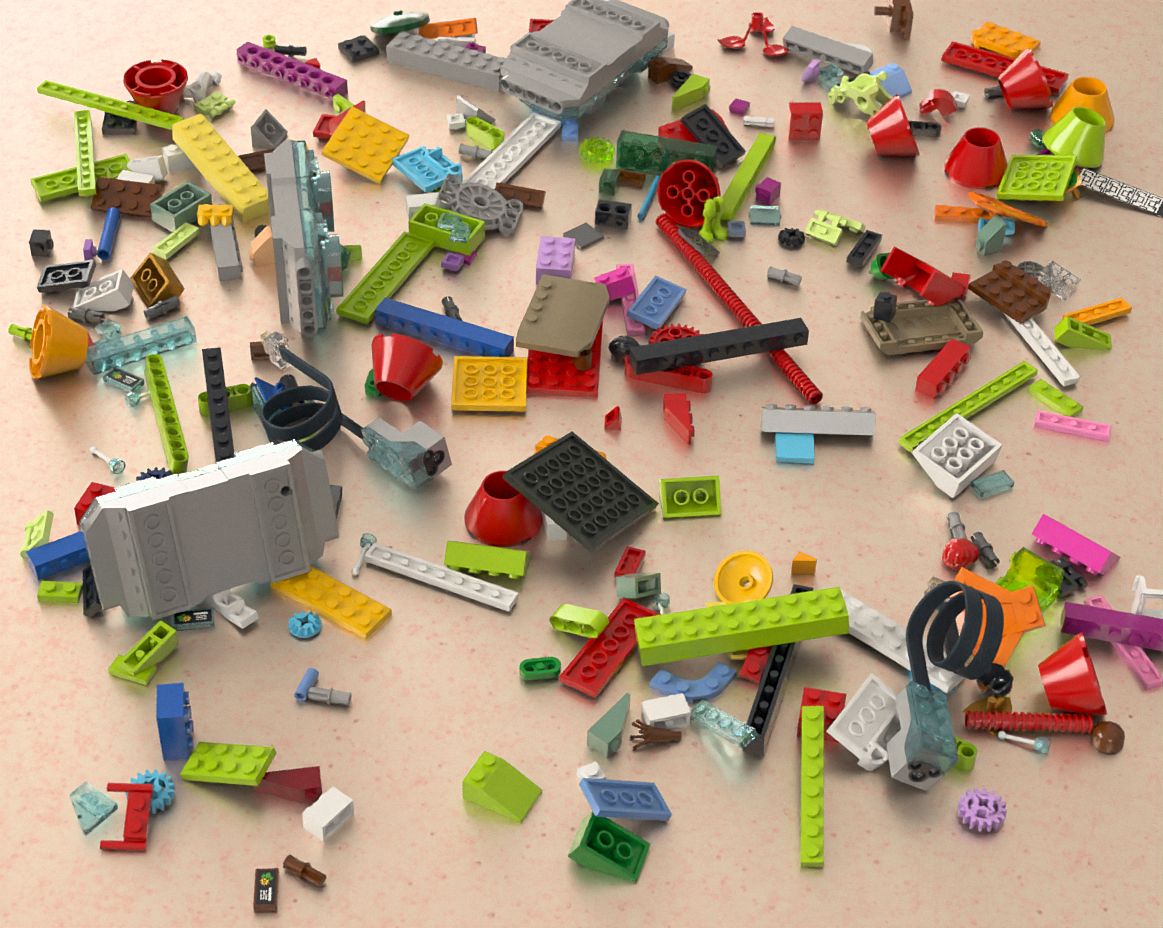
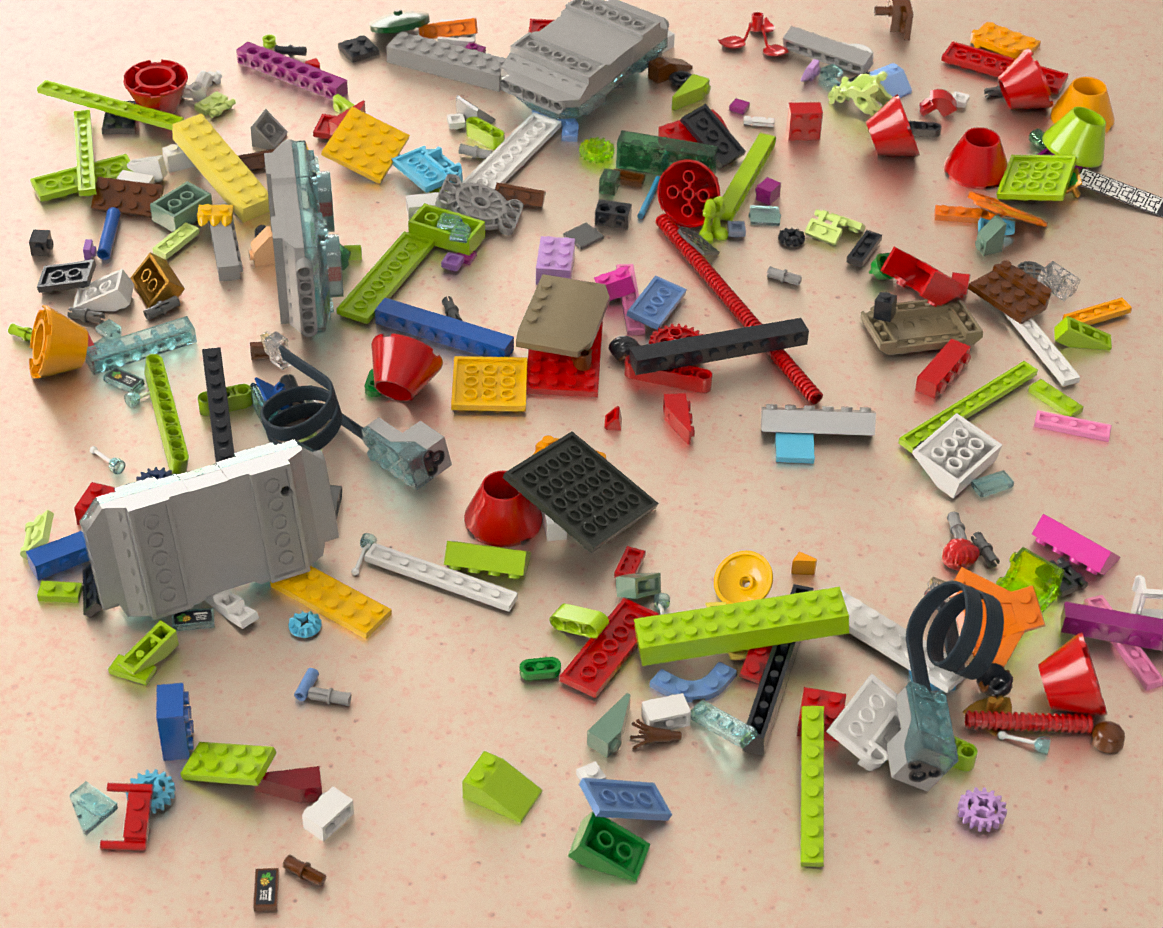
(690, 496): lime slope -> none

